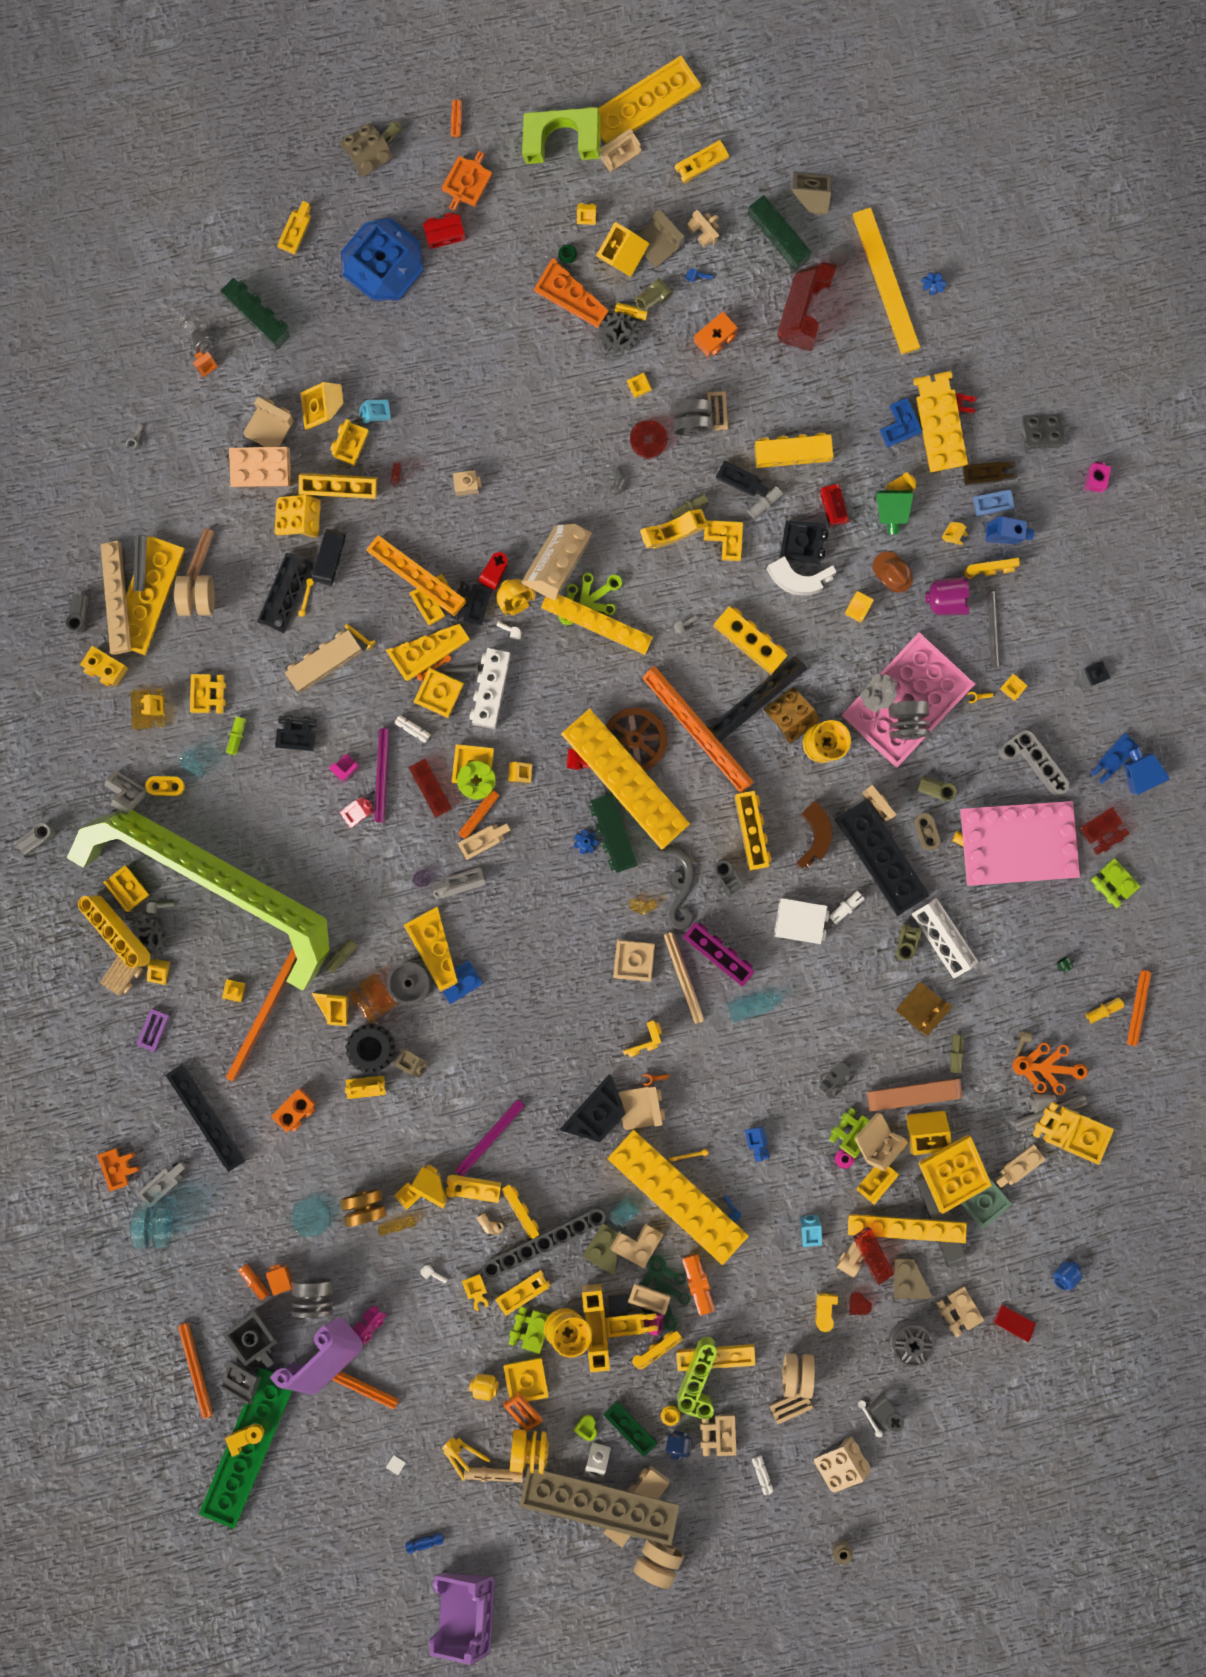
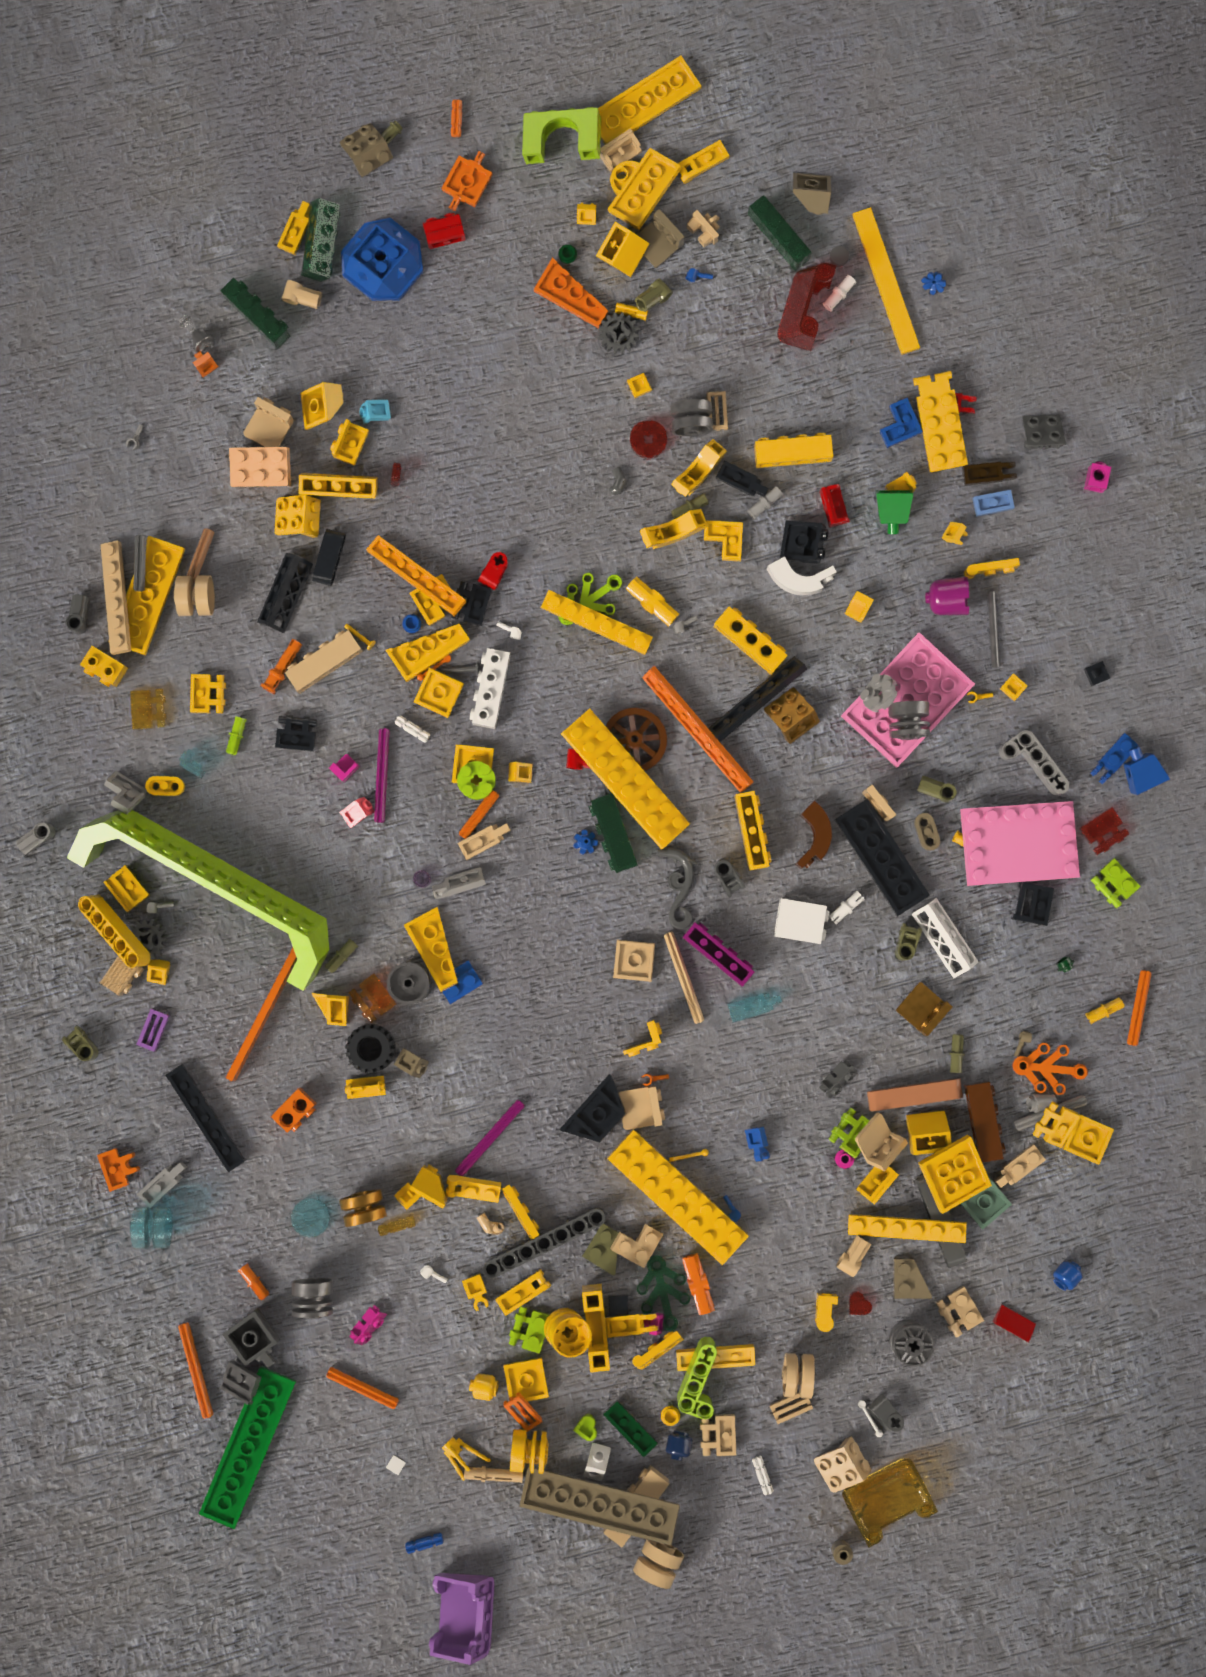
(78, 1041): none -> olive piece
(152, 705): yellow tile -> none
(234, 990): yellow tile -> none
(244, 1436): yellow leg -> none
(277, 674): none -> orange pin
(279, 1278): orange brick -> none
(297, 294): none -> tan piece
(302, 612): yellow hinge -> none
(320, 240): none -> clear green brick
(337, 1349): medium lavender windscreen -> none
(411, 623): none -> blue plate
(430, 788): clear red plate -> none
(466, 483): tan brick -> none
(514, 596): yellow cylinder -> none
(557, 559): tan slope -> none
(623, 1212): clear light blue bracket -> none
(640, 907): clear yellow arm -> none
(641, 187): none -> yellow plate
(649, 1299): tan tile -> none
(652, 601): none -> yellow piece
(700, 468): none -> yellow arch
(719, 325): orange brick -> none
(811, 1230): medium azure bracket -> none
(836, 744): yellow wheel -> none
(839, 293): none -> white pin
(873, 1255): clear red plate -> none
(887, 1498): none -> clear yellow windscreen
(892, 572): dark orange piece -> none
(984, 1122): none -> reddish brown brick
(1008, 531): blue torso -> none
(1039, 906): none -> black plate

